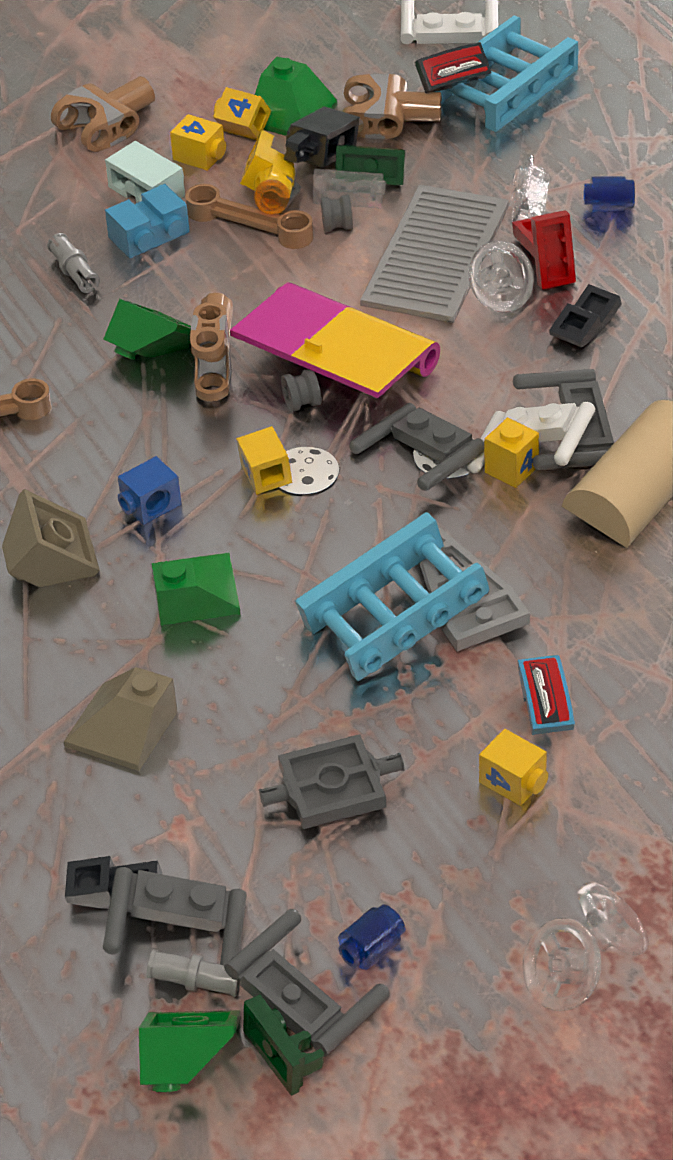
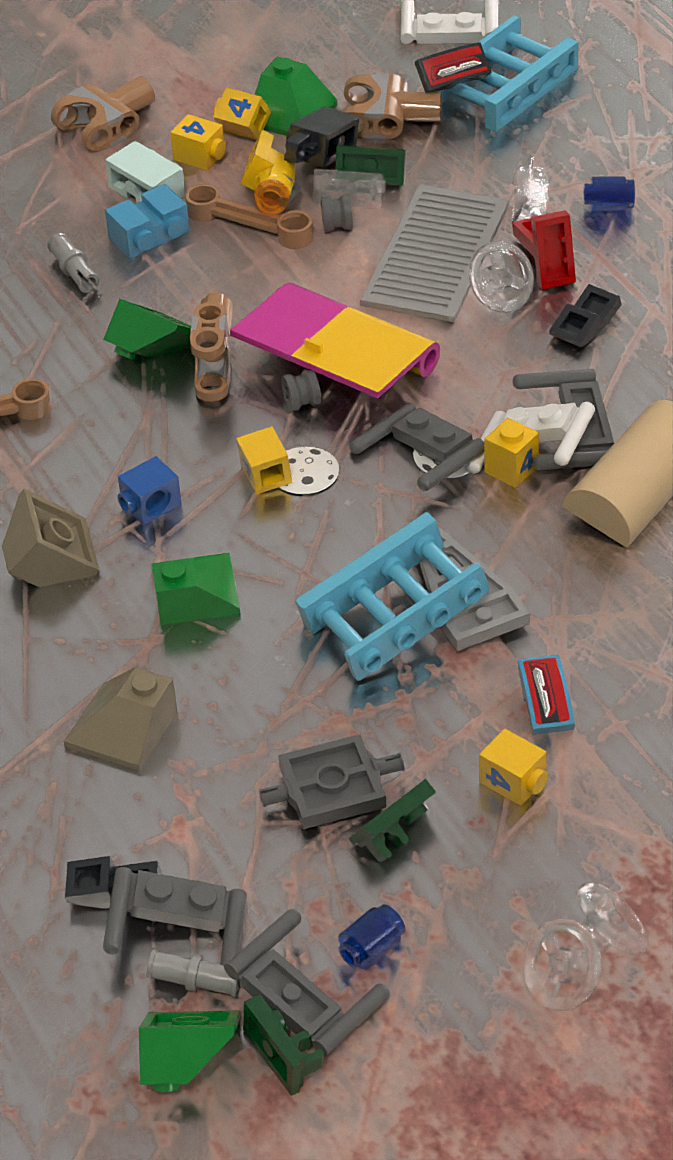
(386, 823): none -> dark green plate

